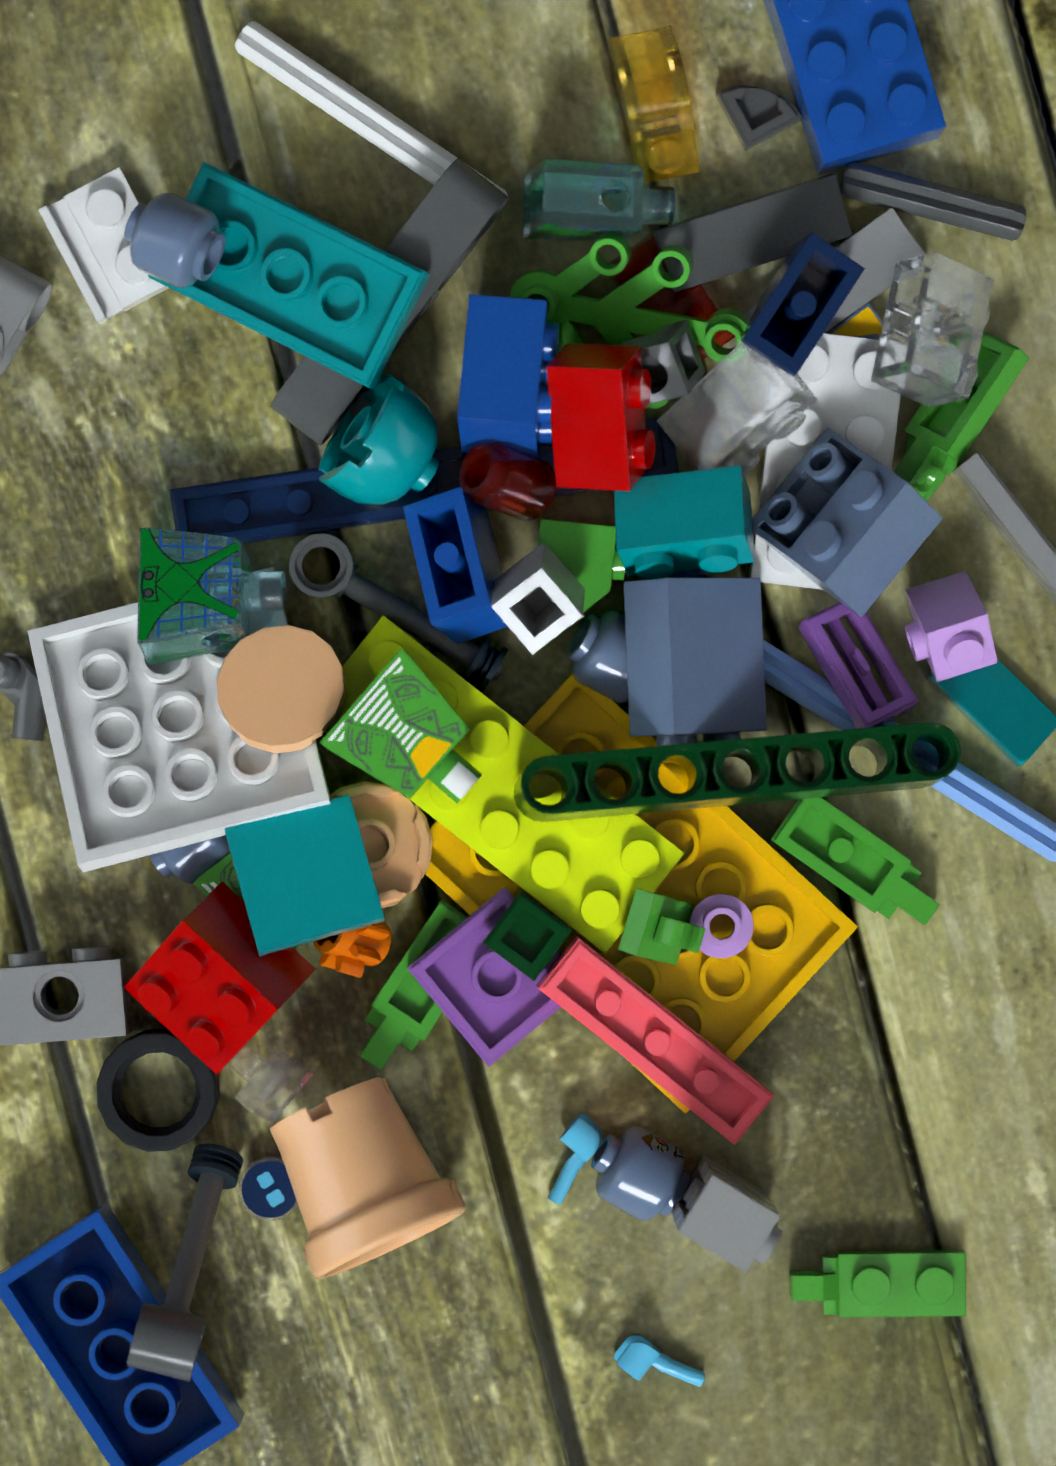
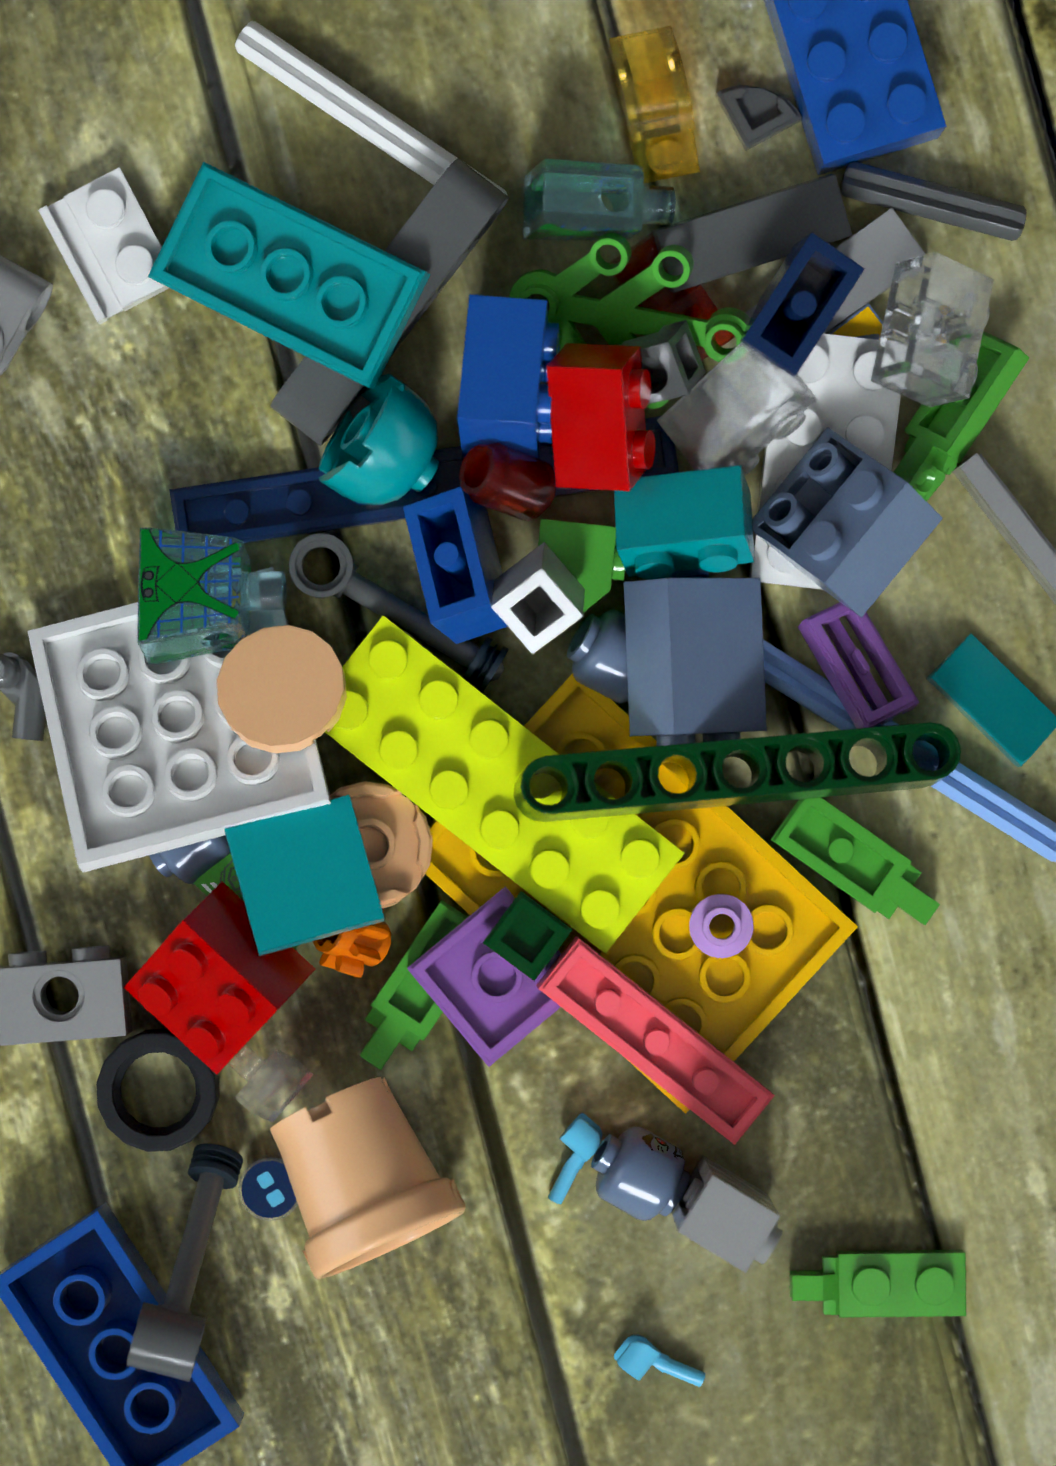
(175, 240): sand blue head -> none
(404, 733): bright green torso -> none
(660, 928): bright green tile -> none
(949, 627): lavender brick -> none

